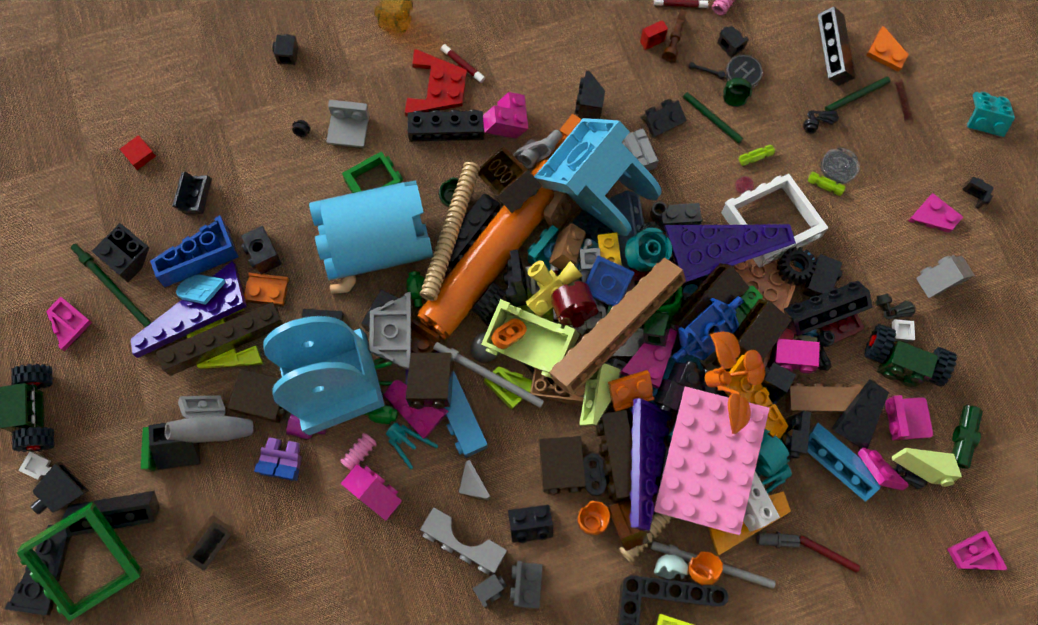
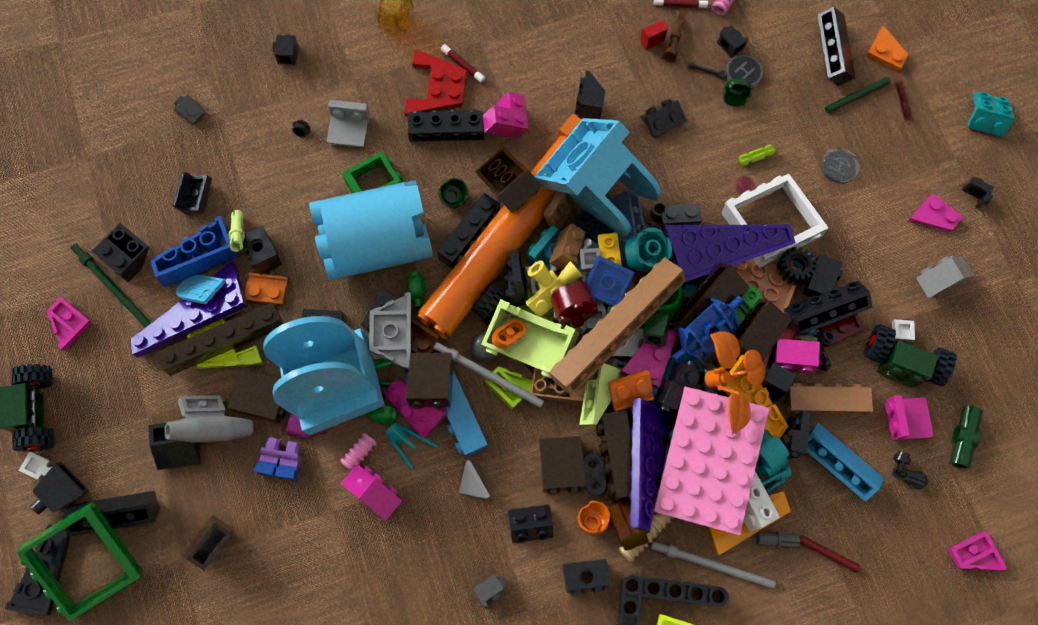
(137, 152): red piece -> none
(147, 460): green tile -> none
(188, 108): none -> dark grey bracket
(236, 233): none -> yellowish green pin
(345, 285): light nougat arm -> none
(450, 231): tan piece -> none
(486, 555): light grey arch -> none
(527, 585): dark grey bracket -> none
(535, 151): light grey connector -> none
(597, 569): none -> black brick
(641, 148): light grey brick -> none
(670, 565): light aqua hair -> none
(705, 568): orange hair -> none
(713, 118): dark green bar -> none
(811, 125): black piece -> none
(826, 183): lime axle -> none
(862, 415): black wing -> none
(881, 470): dark pink wing -> none
(905, 309): pearl dark grey piece -> none
(930, 465): yellowish green slope -> none

